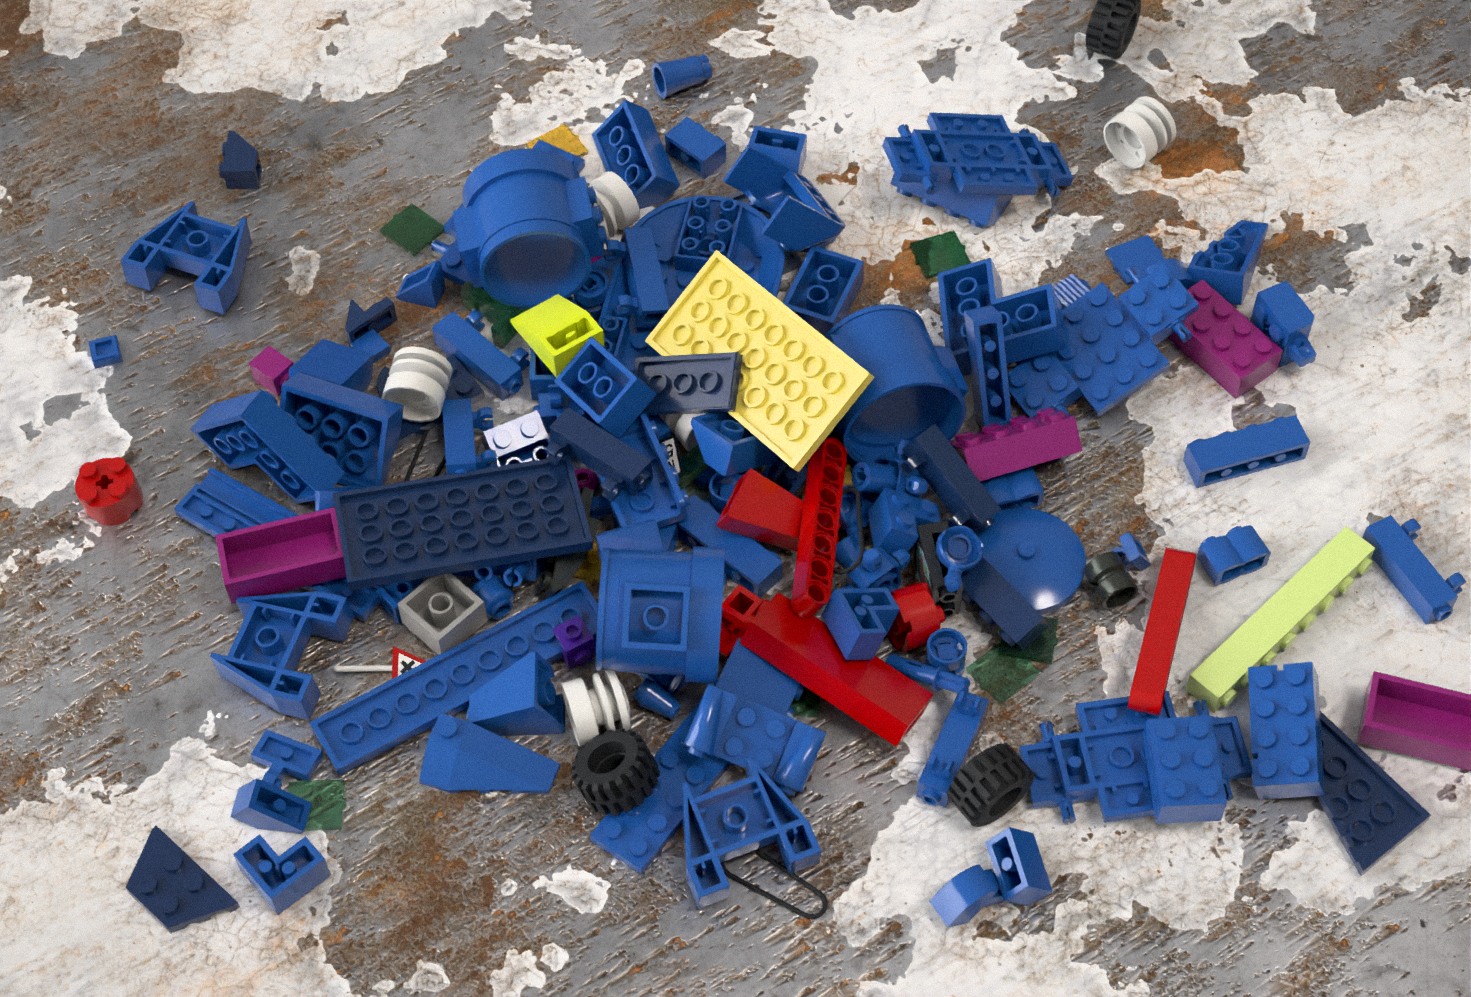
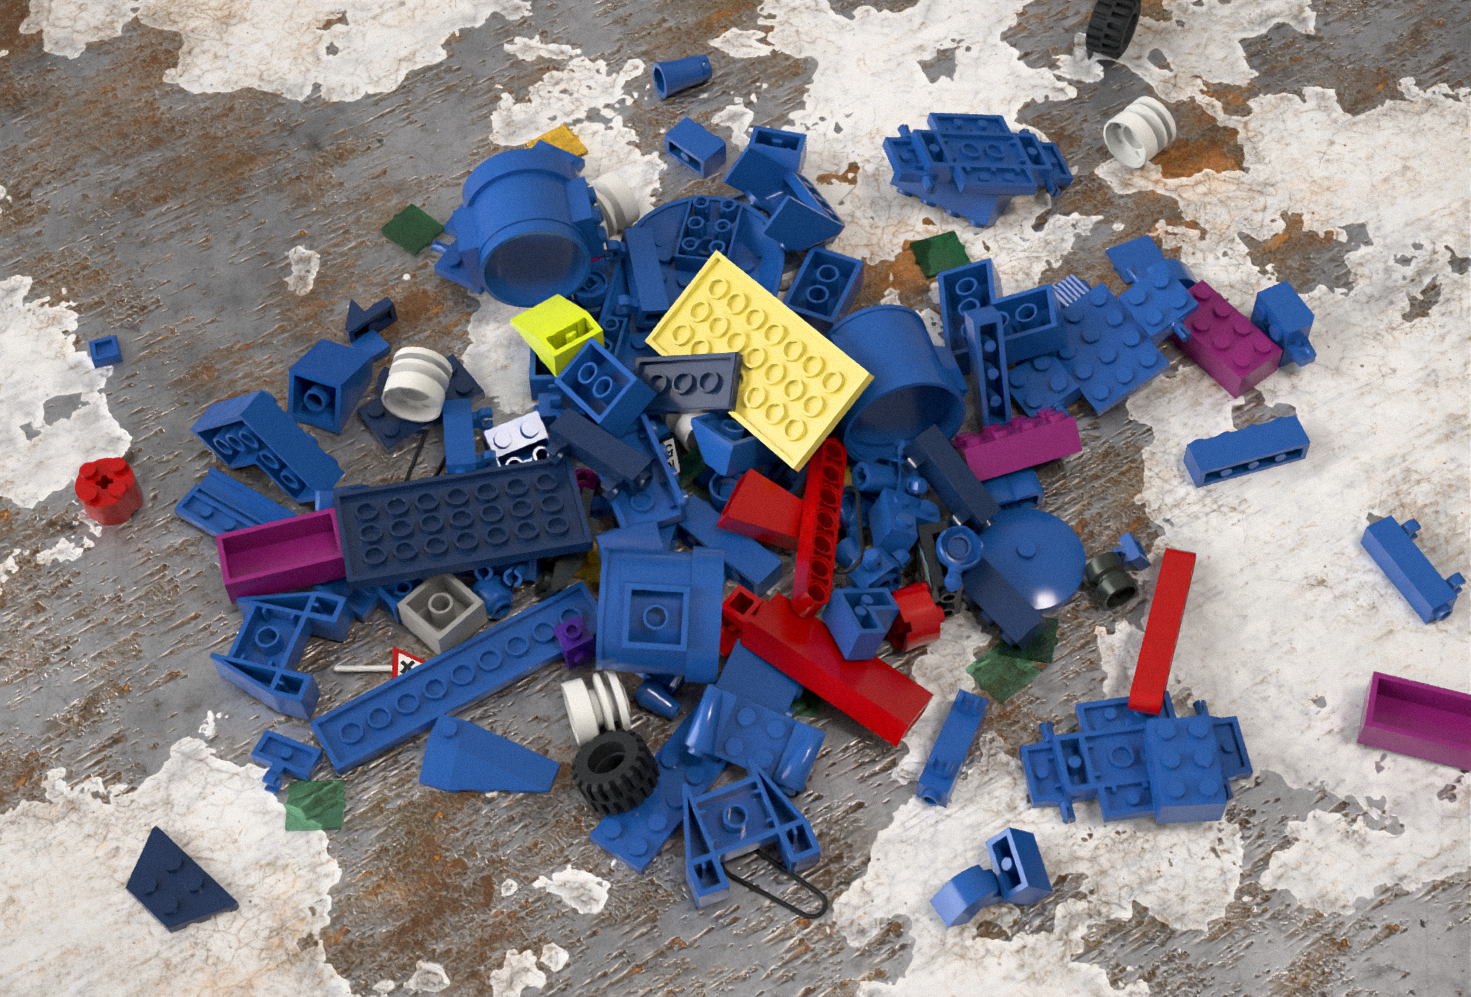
(194, 246): blue wedge -> none
(241, 164): dark blue slope -> none
(270, 808): blue slope -> none
(271, 369): magenta brick -> none
(283, 877): blue brick -> none
(347, 424): blue slope -> none
(423, 286): blue slope -> none
(480, 356): blue brick -> none
(494, 311): clear green bracket -> none
(519, 701): blue slope -> none
(635, 153): blue slope -> none
(938, 677): blue axle -> none
(947, 649): blue wheel -> none
(990, 784): black tyre -> none
(1231, 261): blue wedge -> none
(1233, 554): blue brick -> none
(1280, 619): yellowish green brick -> none
(1285, 731): blue piece -> none
(1363, 801): dark blue wing -> none

